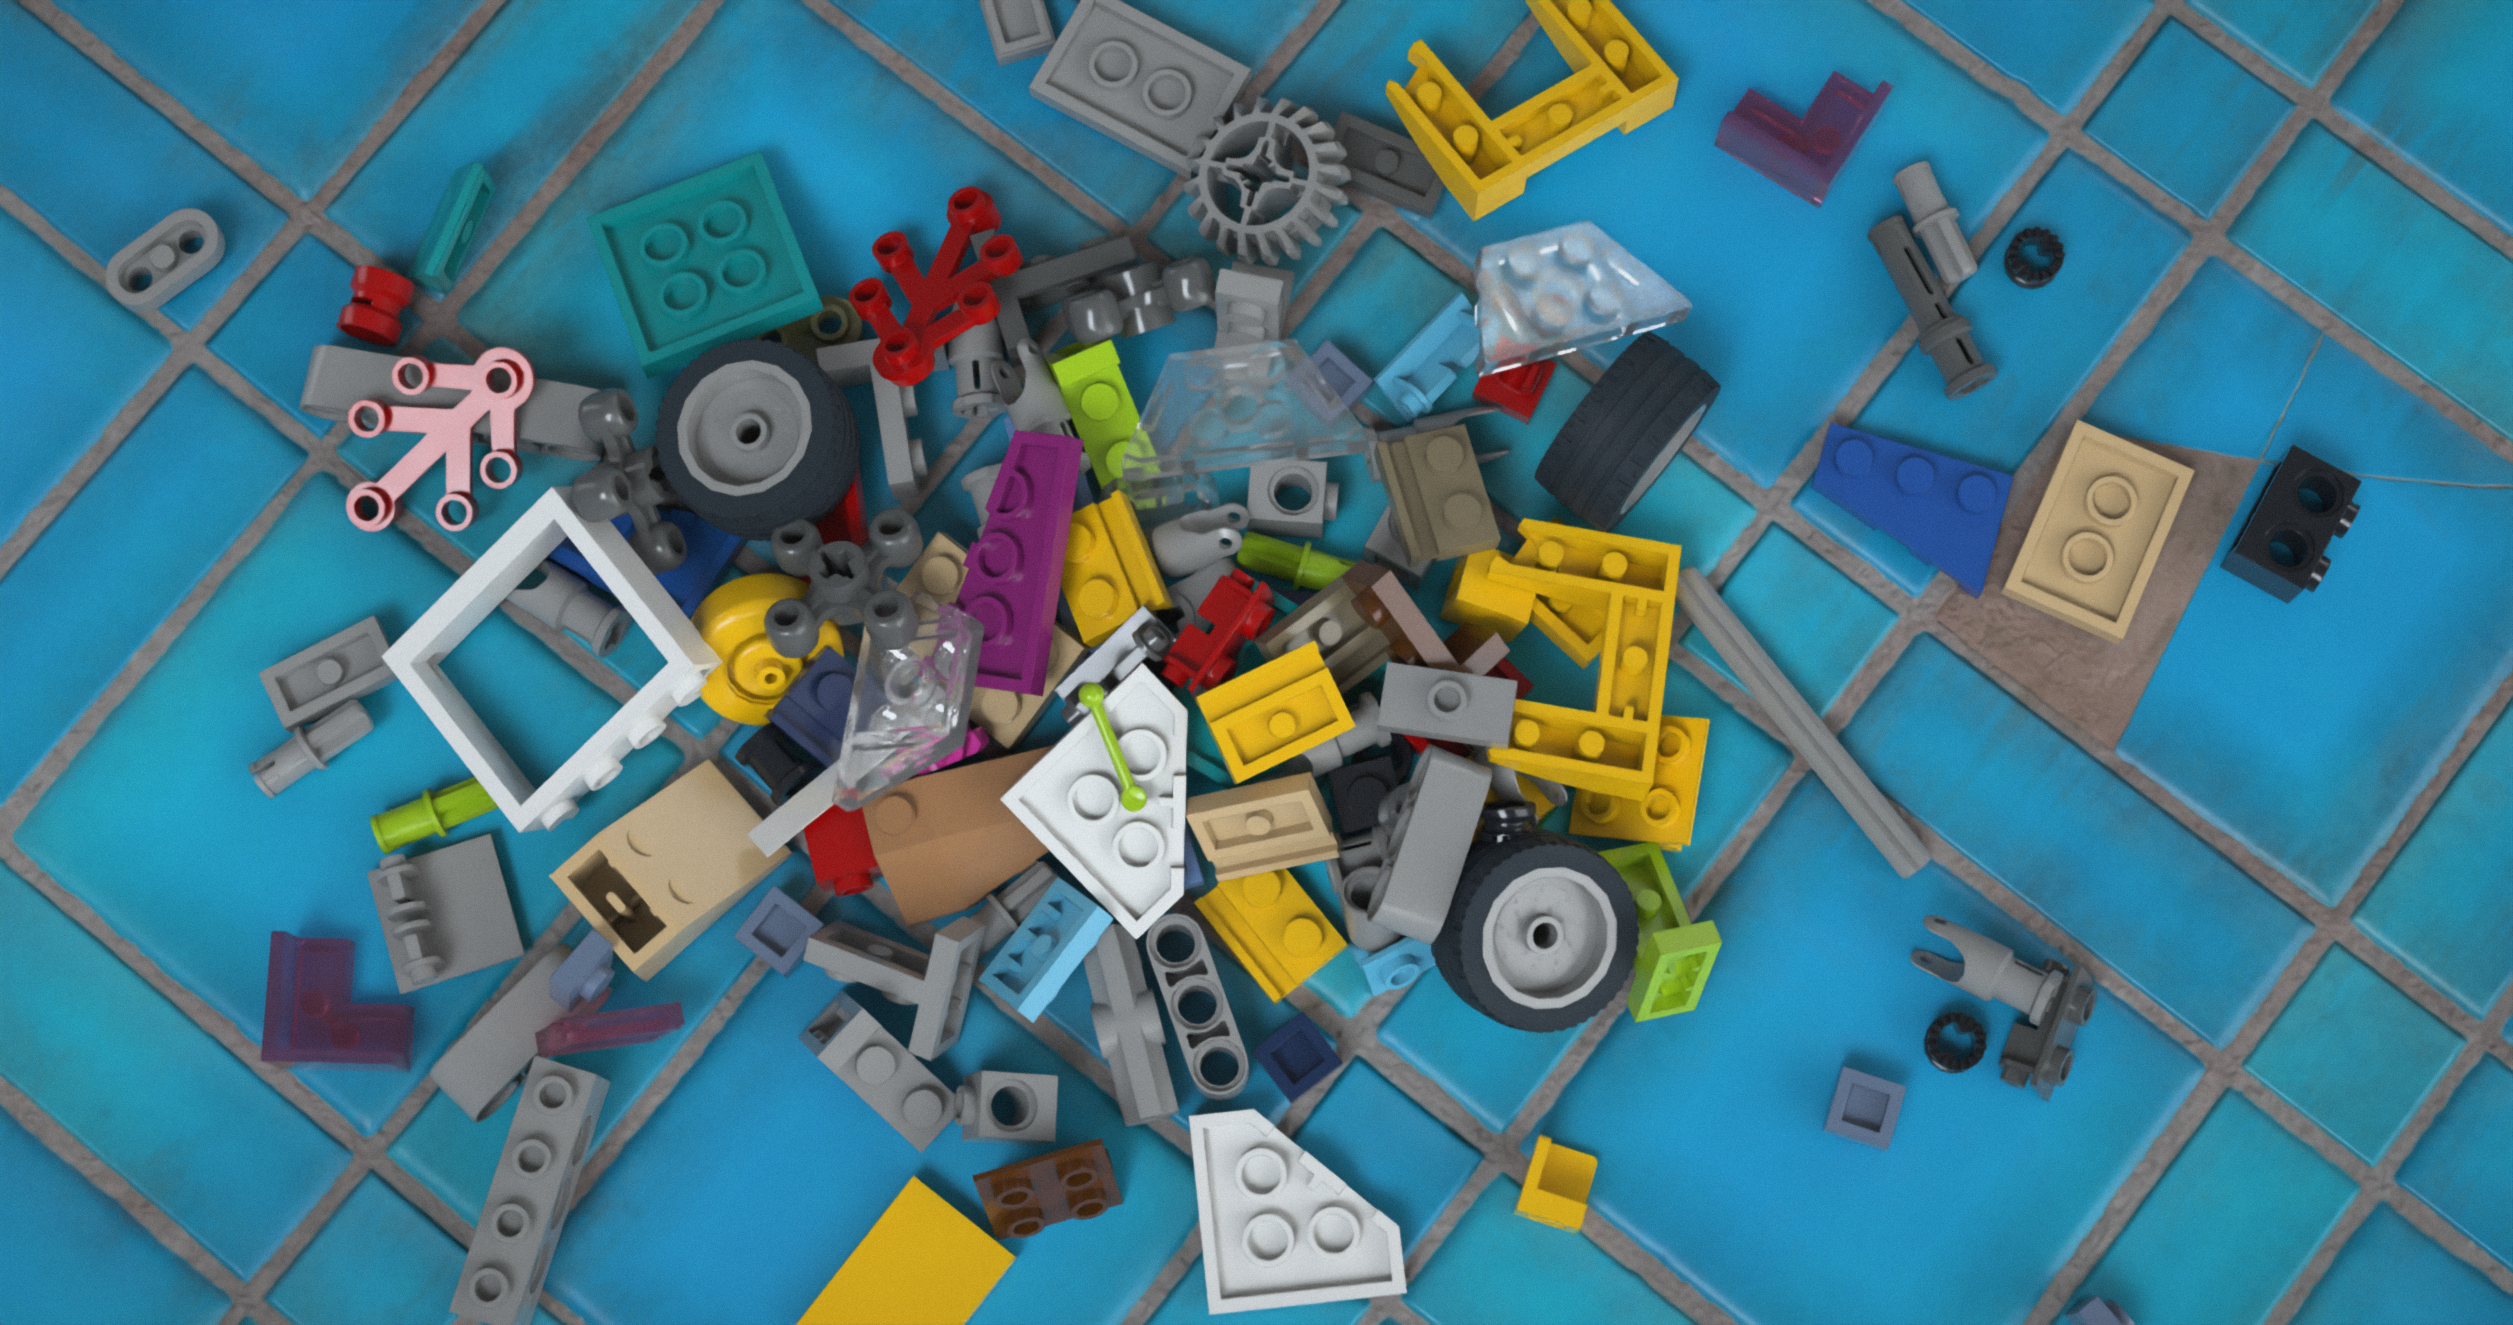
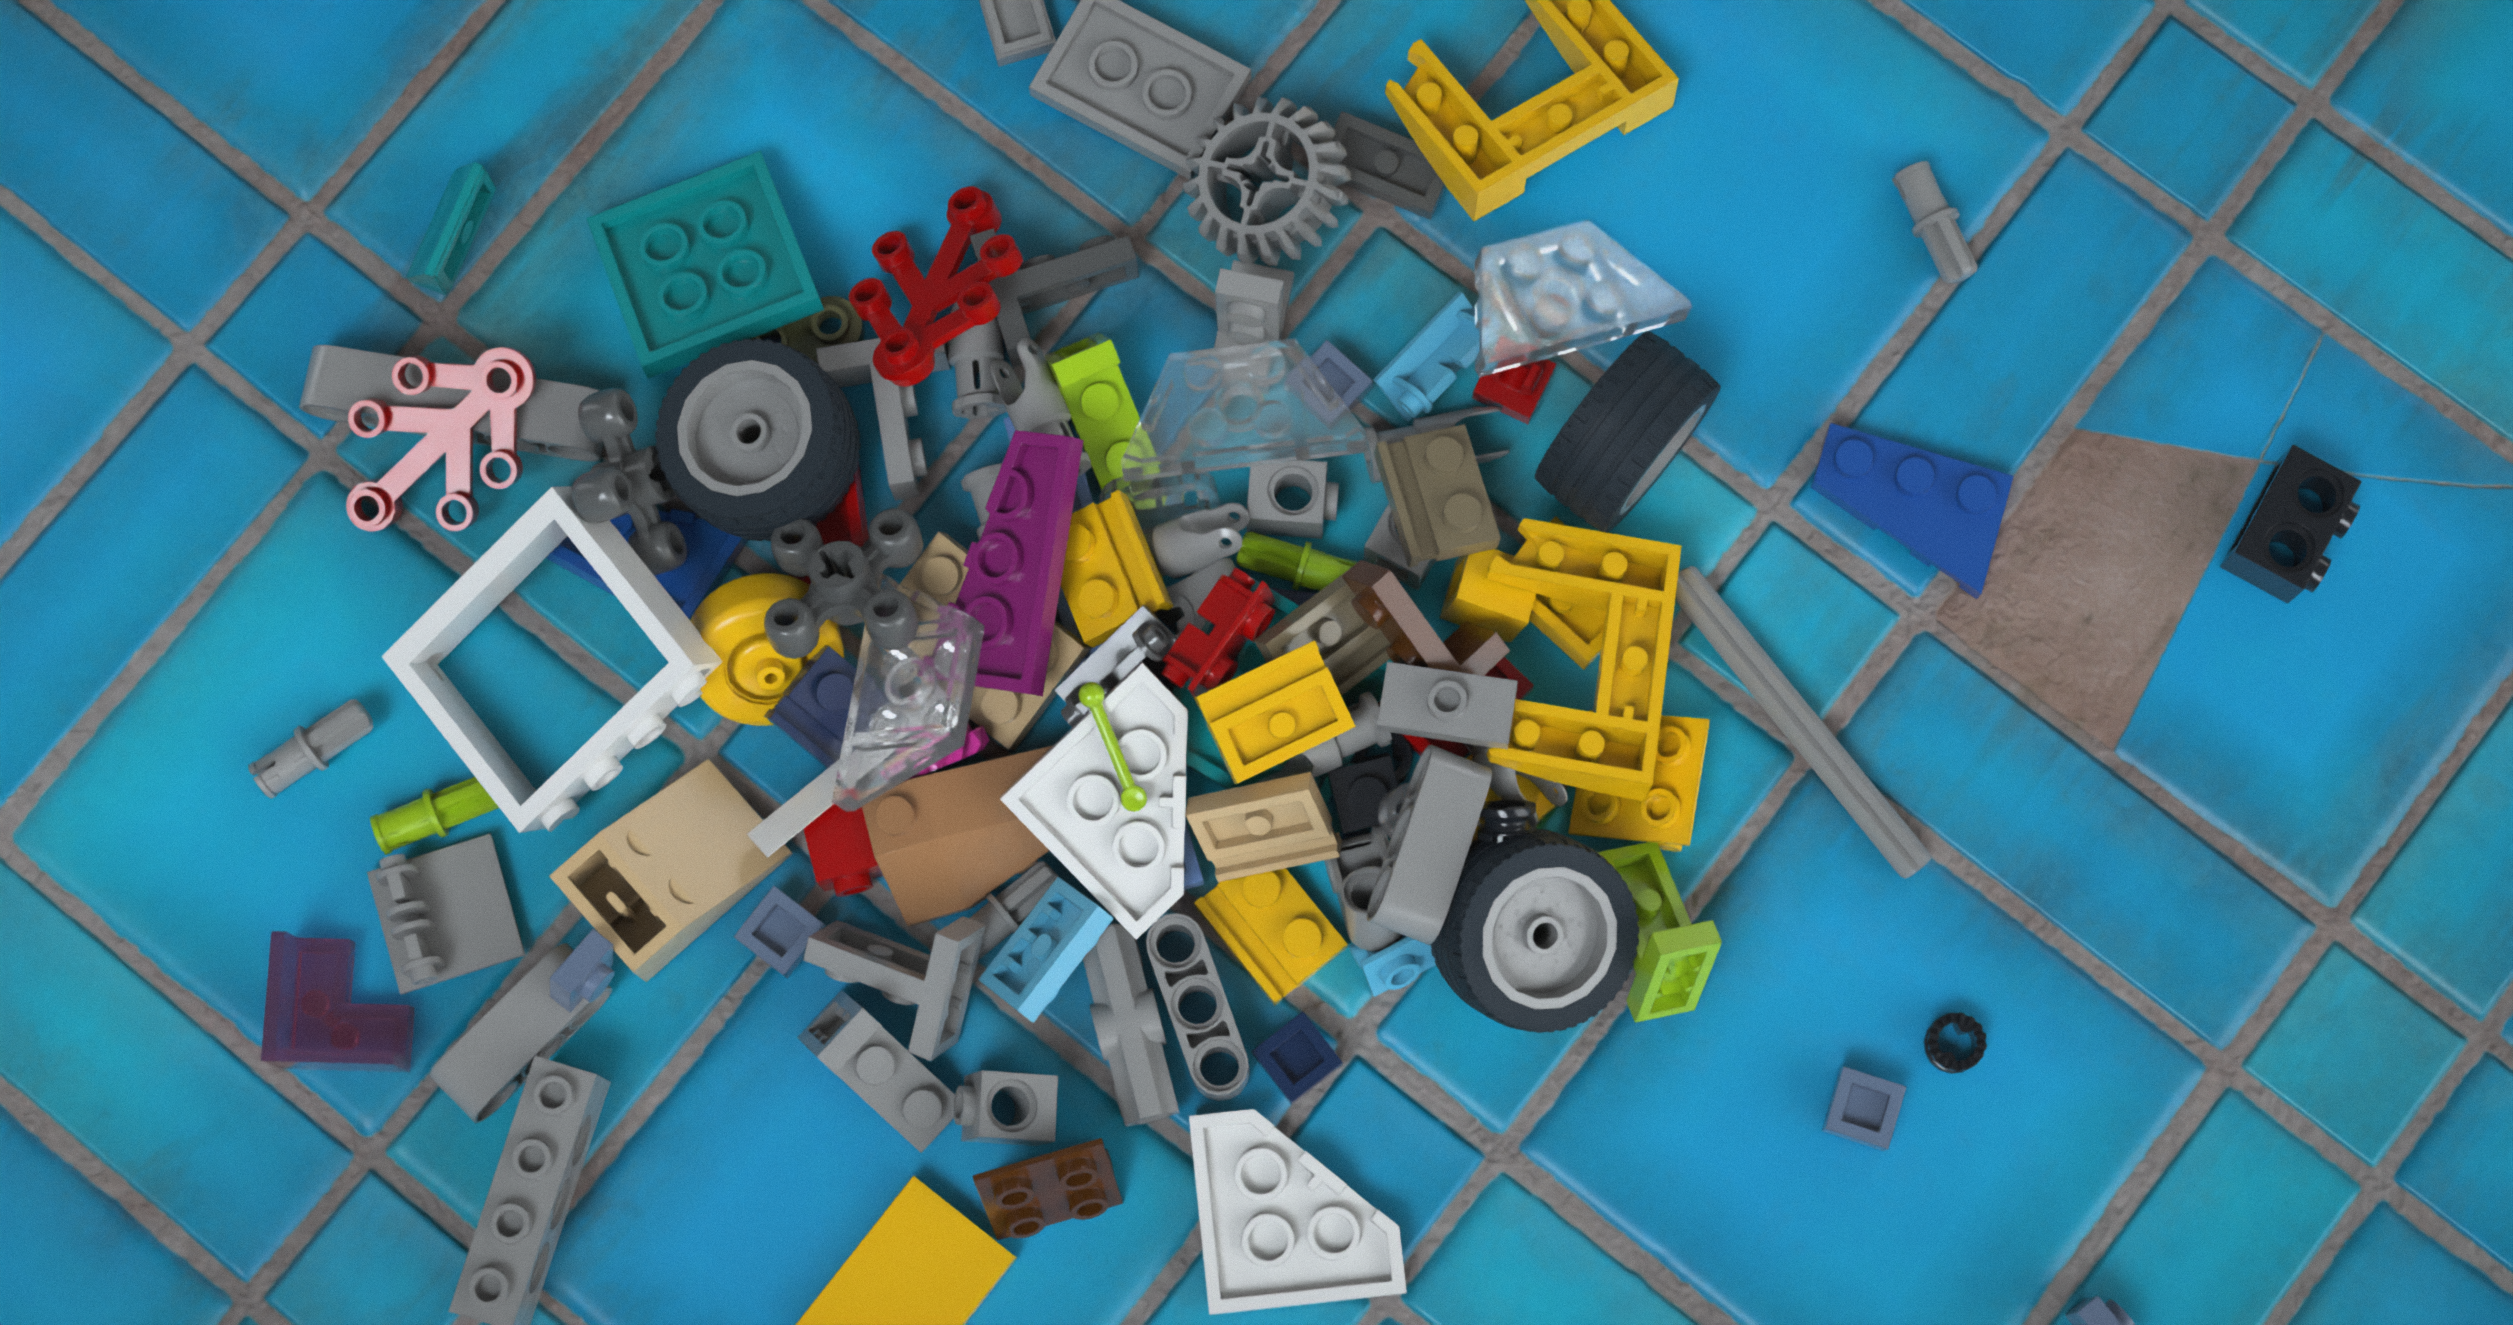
(164, 256): light grey plate -> none
(329, 674): light grey plate -> none
(376, 305): red wheel -> none
(567, 603): light grey piece -> none
(609, 1029): clear pink tile -> none
(777, 763): black bush -> none
(1139, 299): dark grey gear -> none
(1556, 1186): yellow panel -> none
(1806, 152): panel -> none
(1943, 332): dark grey pin -> none
(1990, 970): light grey piece -> none
(2045, 1052): dark grey hinge -> none
(2046, 245): black bush -> none
(2097, 532): tan plate -> none

